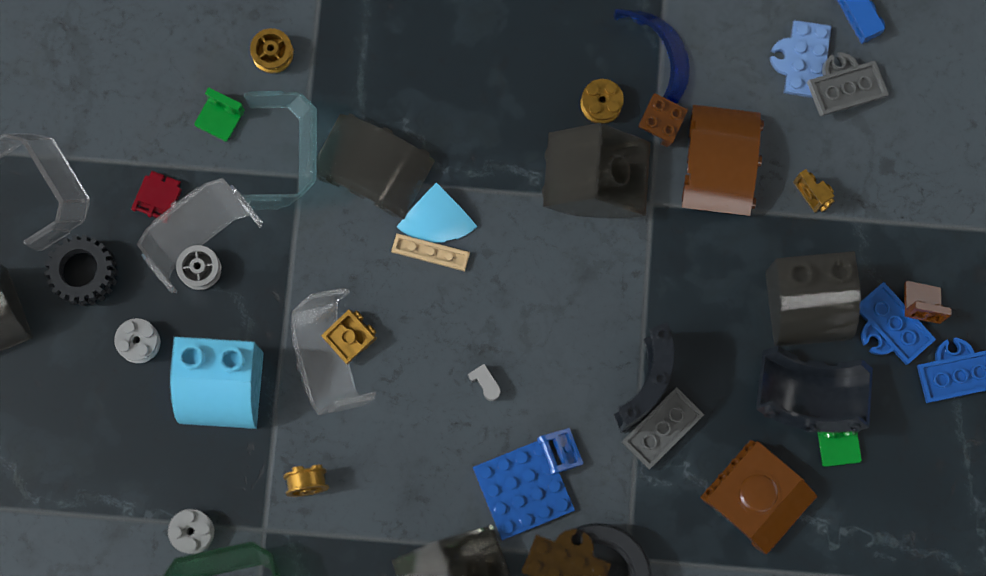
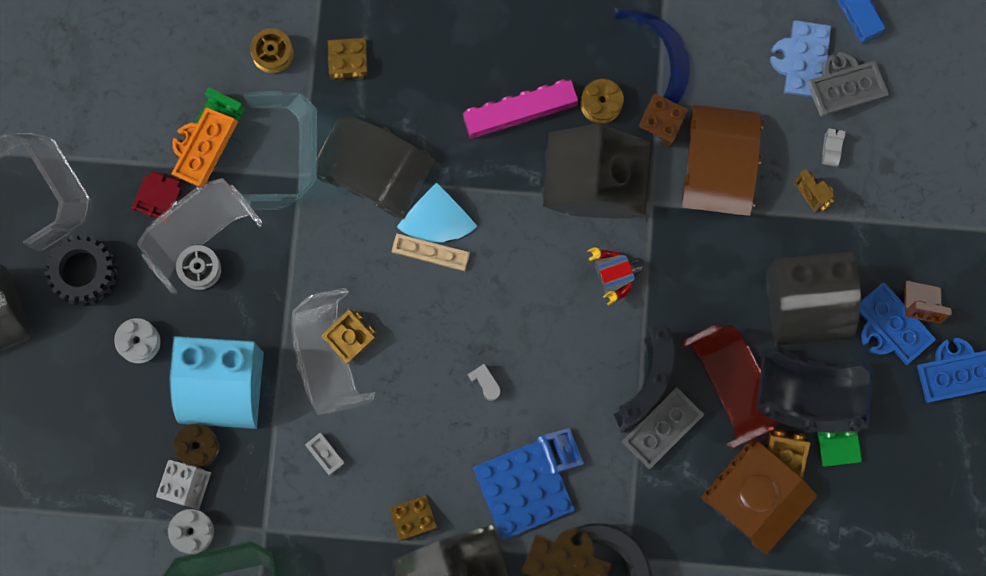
(183, 484): none -> light grey bracket
(185, 443): none -> dark brown wheel
(202, 146): none -> orange plate
(305, 481): pearl gold wheel -> none
(324, 454): none -> light grey plate
(347, 58): none -> pearl gold plate
(412, 518): none -> pearl gold hinge
(520, 109): none -> dark pink brick
(615, 273): none -> torso
(734, 378): none -> clear red piece
(790, 449): none -> pearl gold plate
(832, 147): none -> light grey leg

